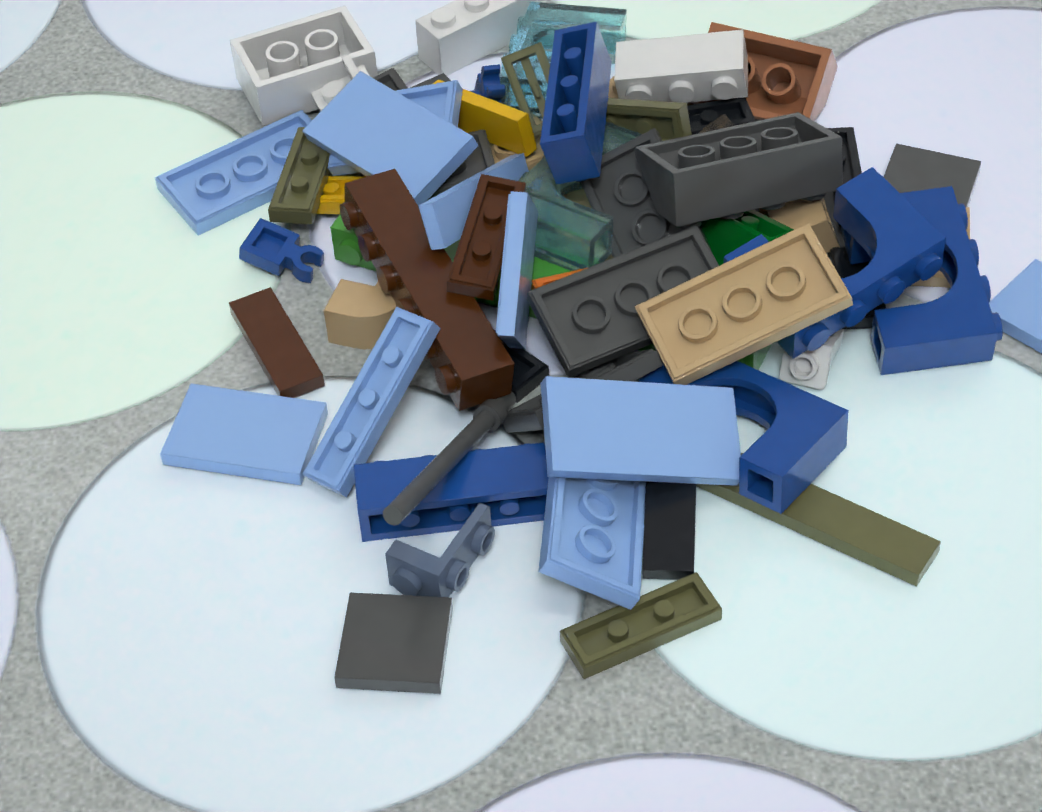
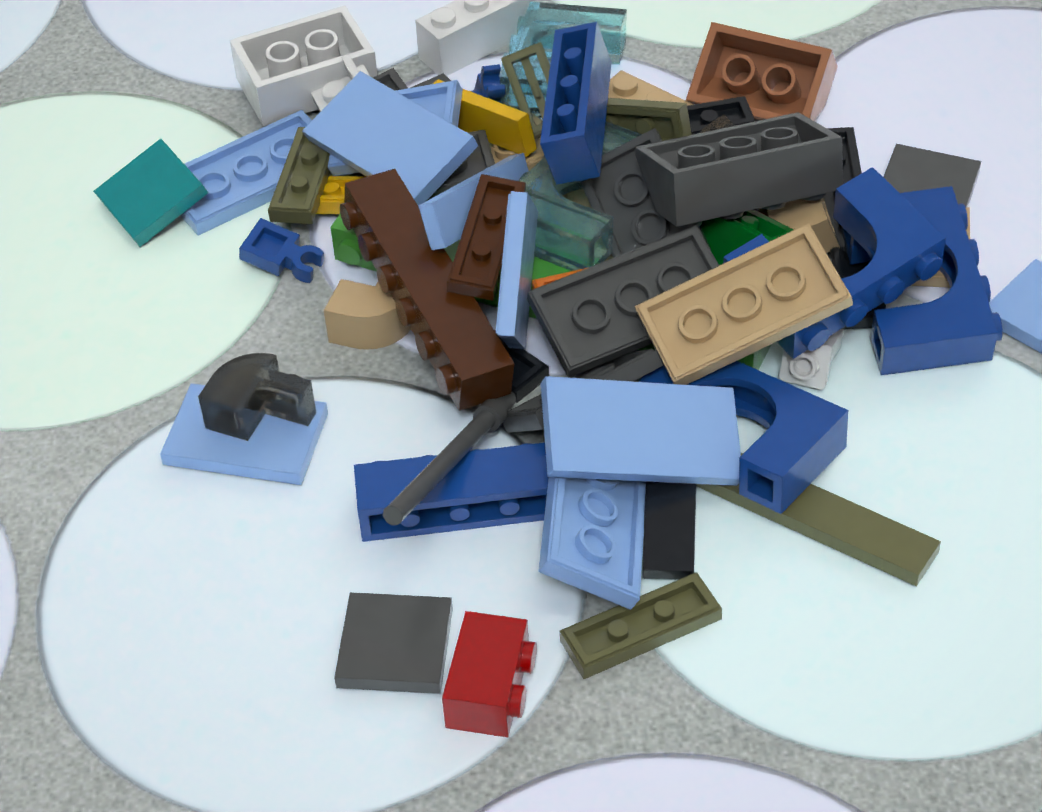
(150, 192): none -> teal tile
(249, 389): none -> clear smoke brick
(276, 344): reddish brown tile -> none
(371, 400): light blue tile -> none
(424, 574): sand blue bracket -> none
(488, 673): none -> red brick
(683, 67): white brick -> none

